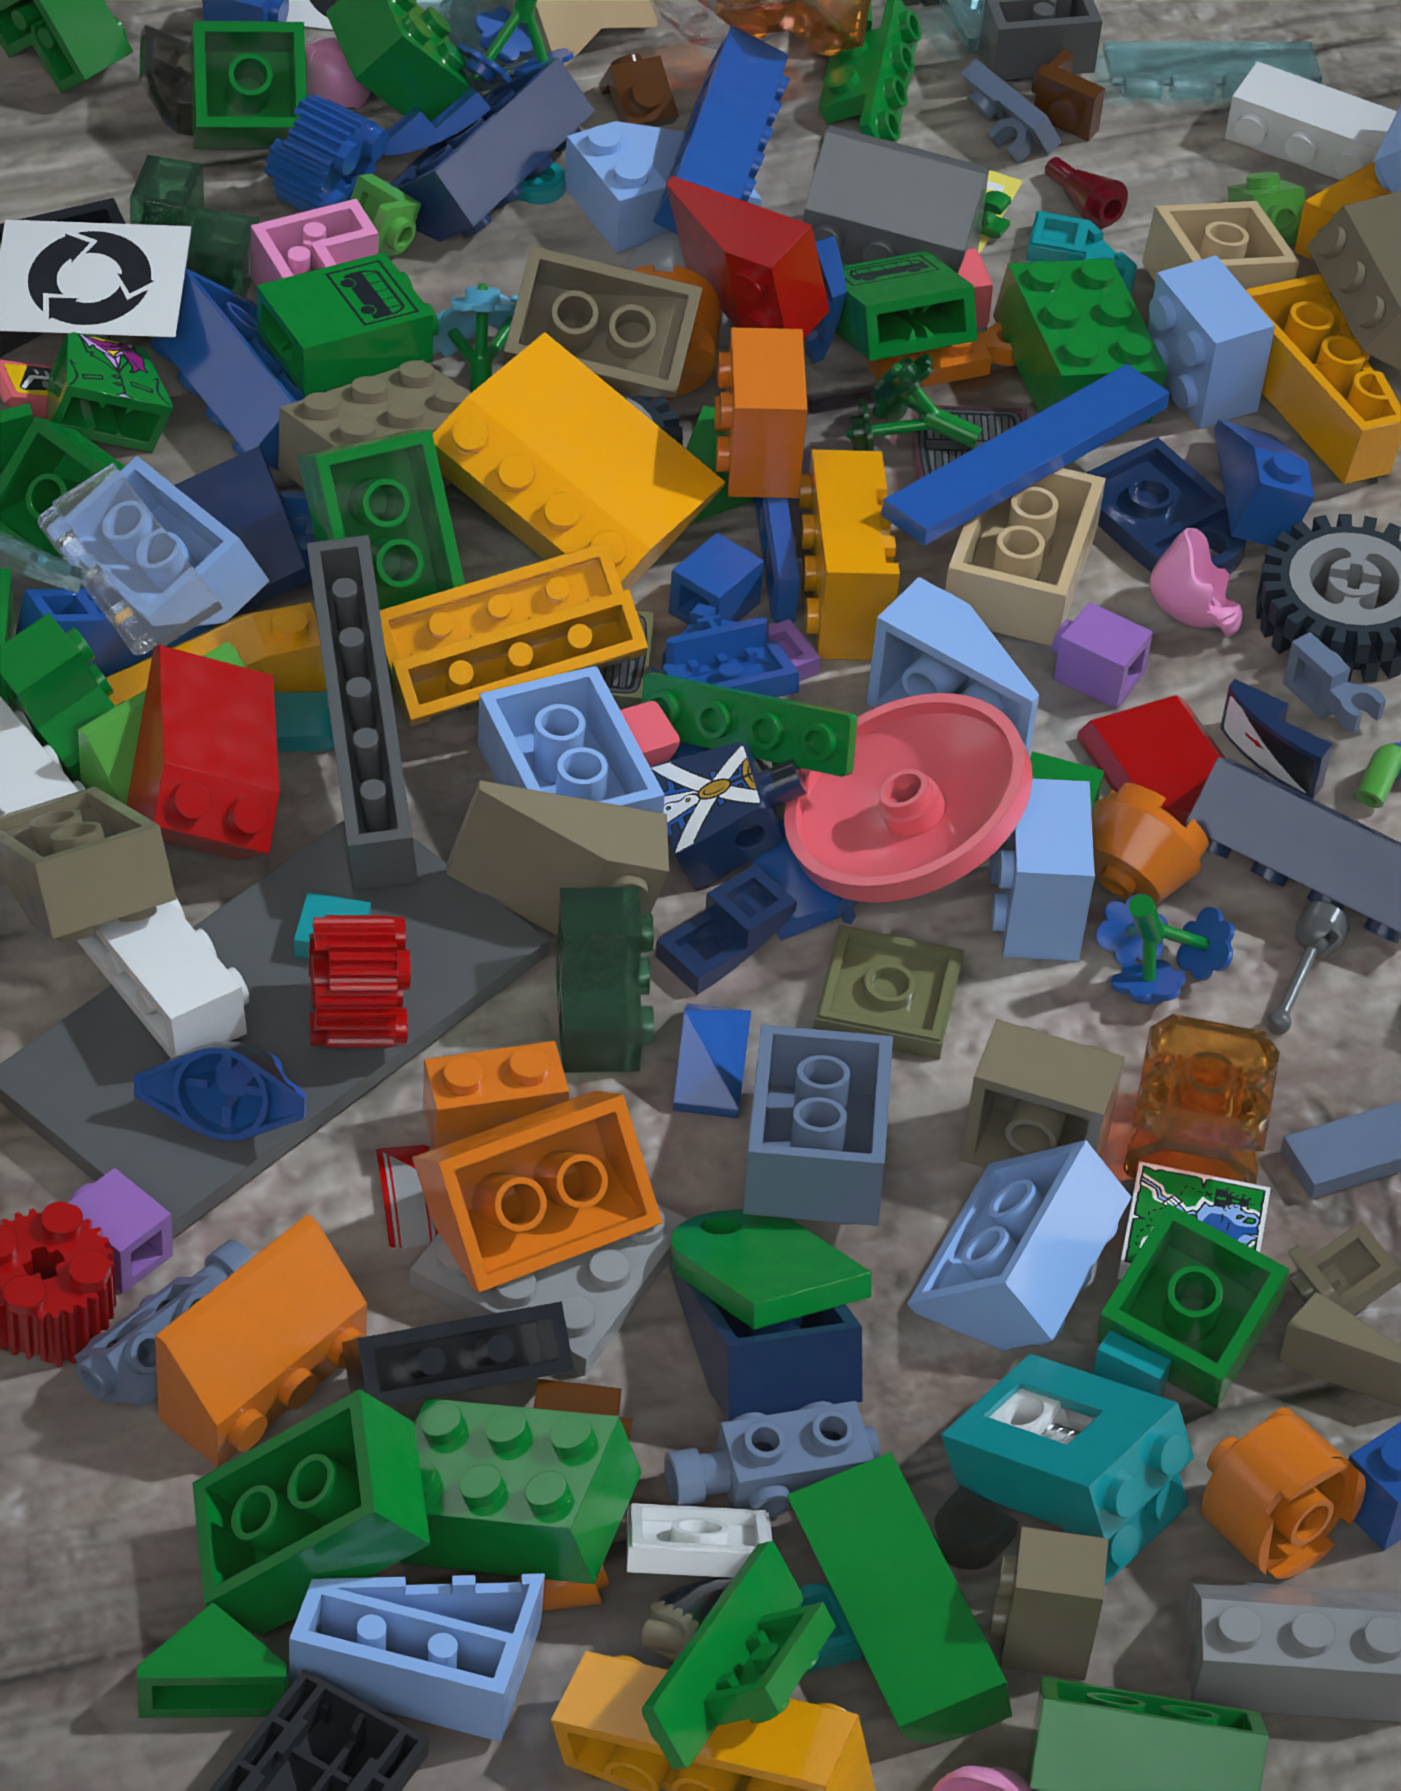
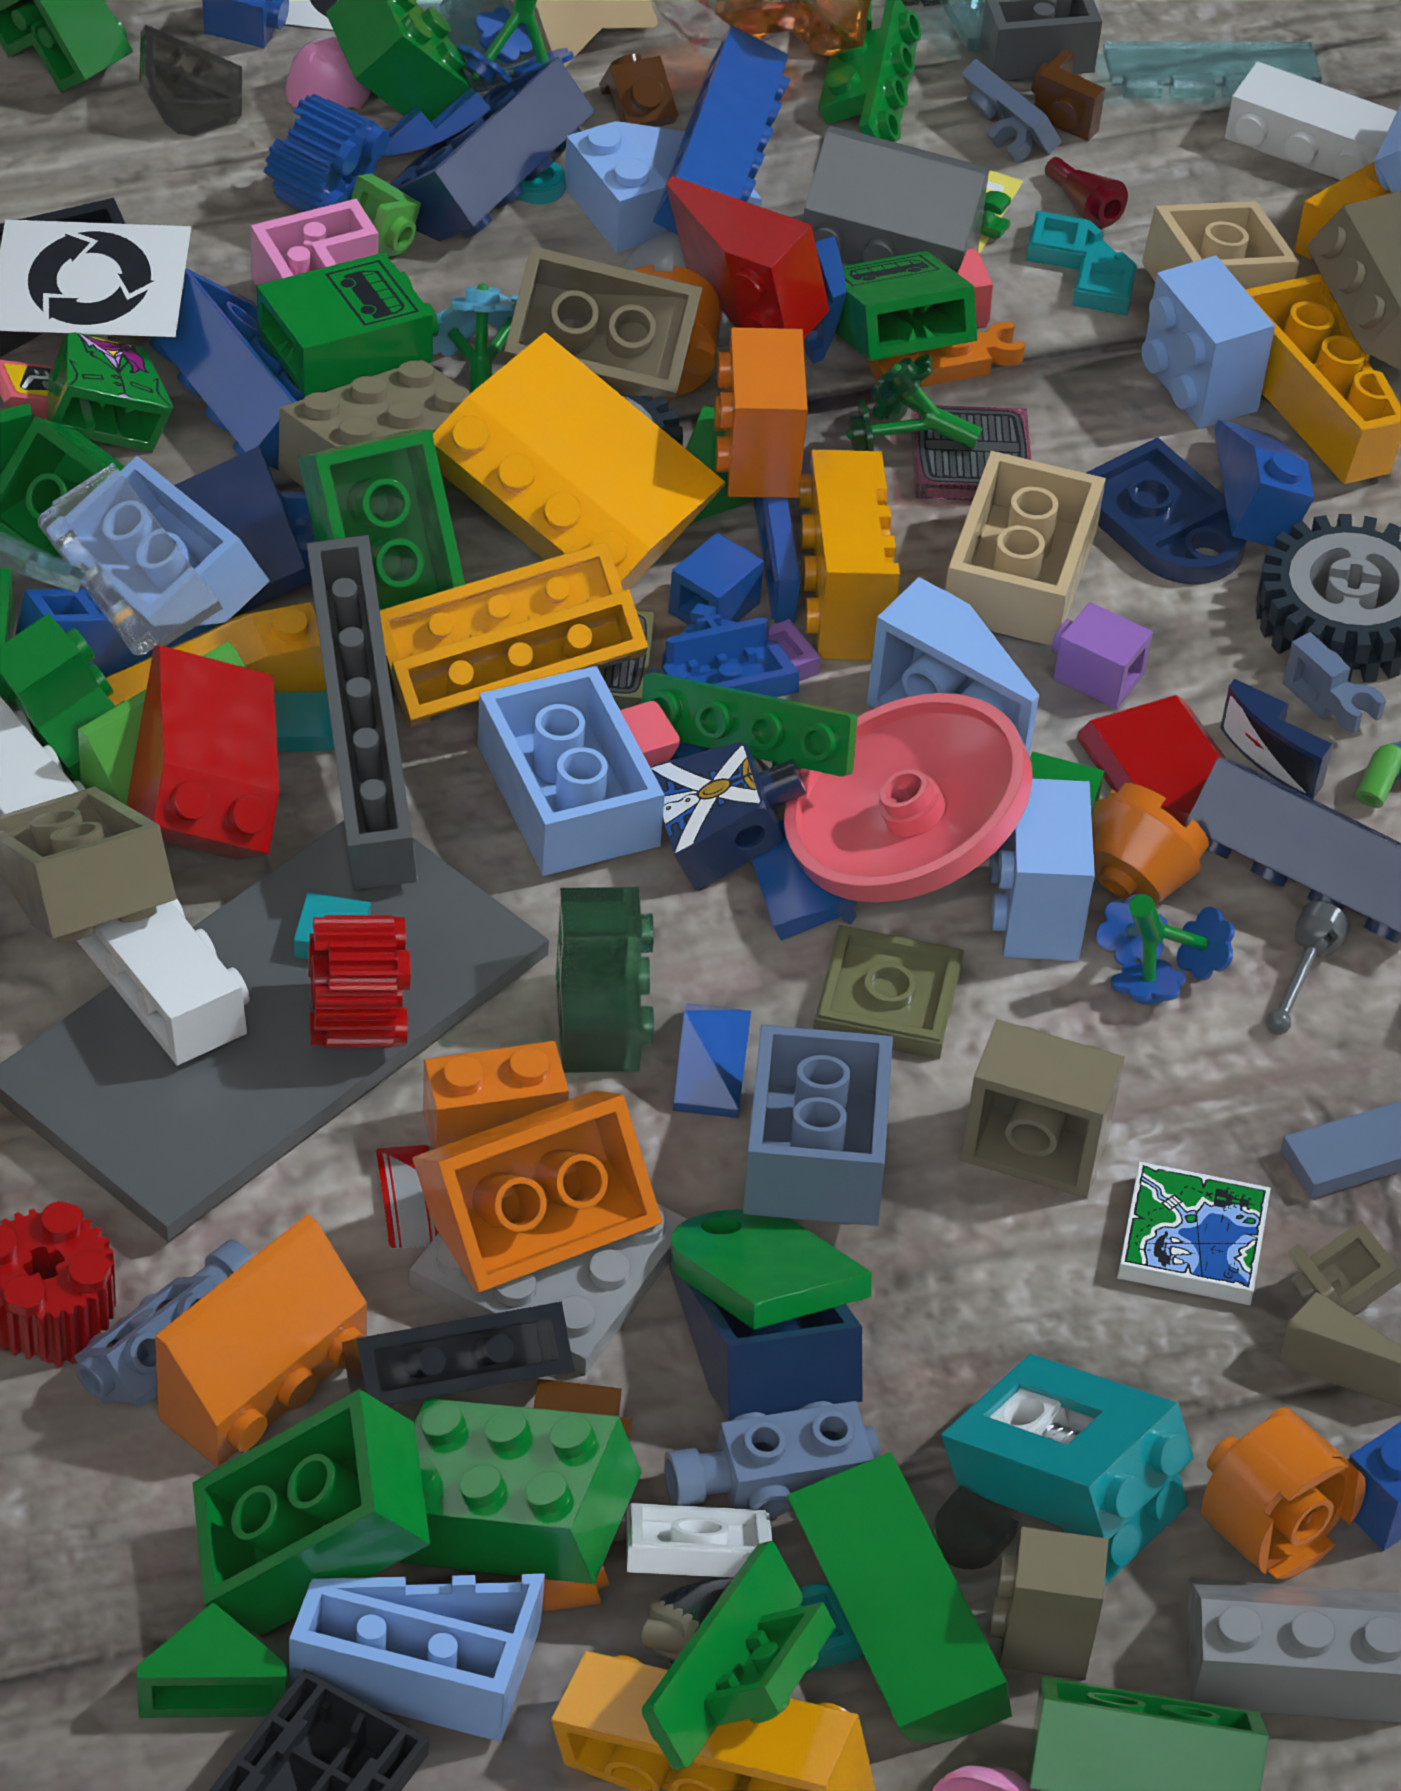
(132, 1221): medium lavender brick -> none
(219, 242): clear green brick -> none
(223, 1091): blue hat -> none
(245, 82): green brick -> none
(534, 842): dark tan slope -> none
(733, 926): dark blue slope -> none
(1023, 1247): light blue slope -> none
(1024, 454): blue tile -> none
(1072, 327): green brick -> none
(1132, 1364): teal tile -> none
(1192, 587): bright pink hair -> none
(1196, 1302): green brick -> none
(1203, 1098): clear orange piece -> none
(1278, 199): bright green bracket -> none

